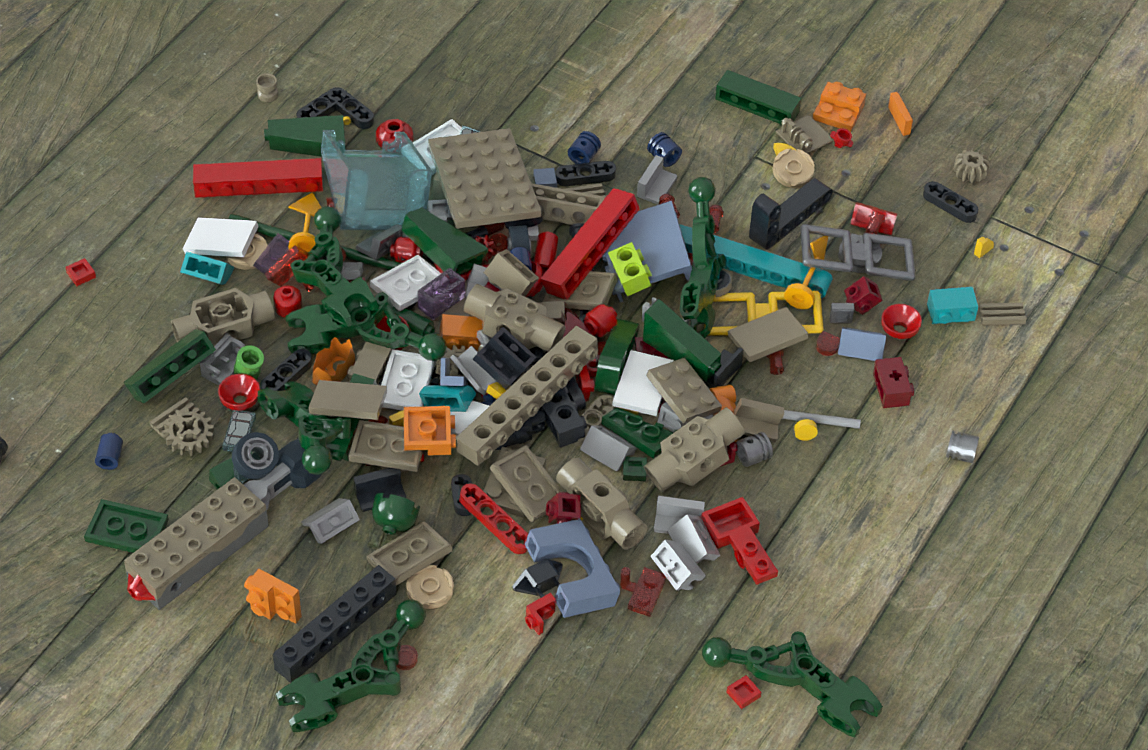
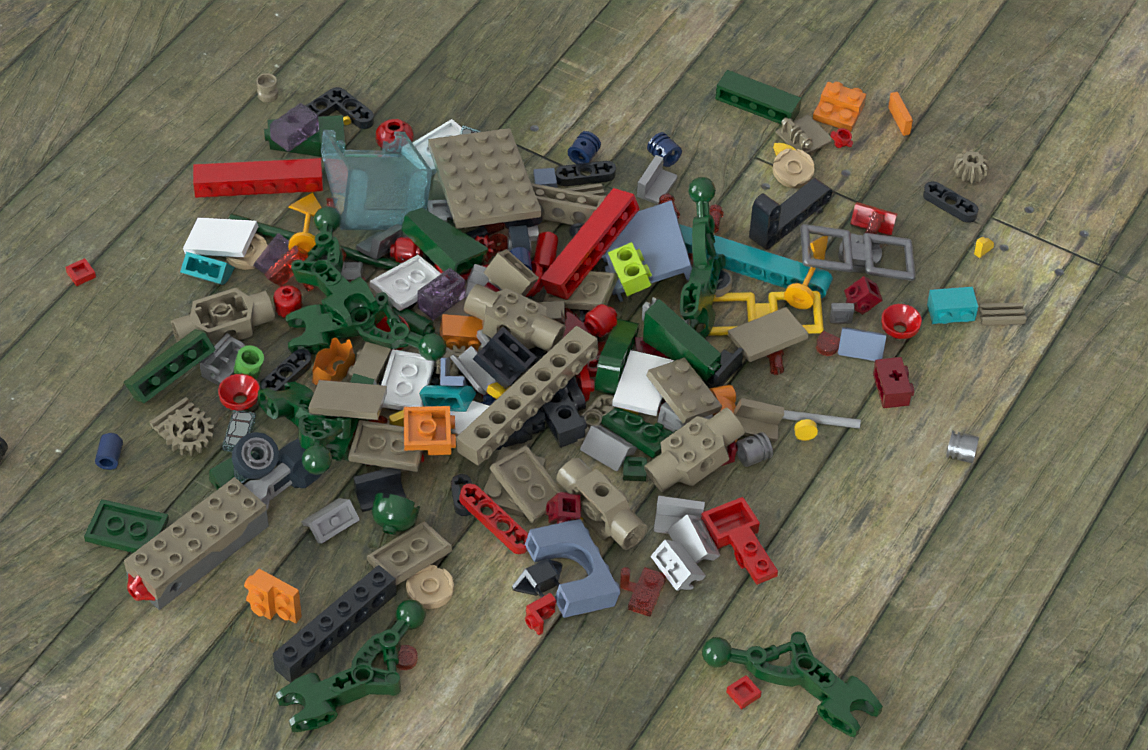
(294, 127): none -> clear purple brick

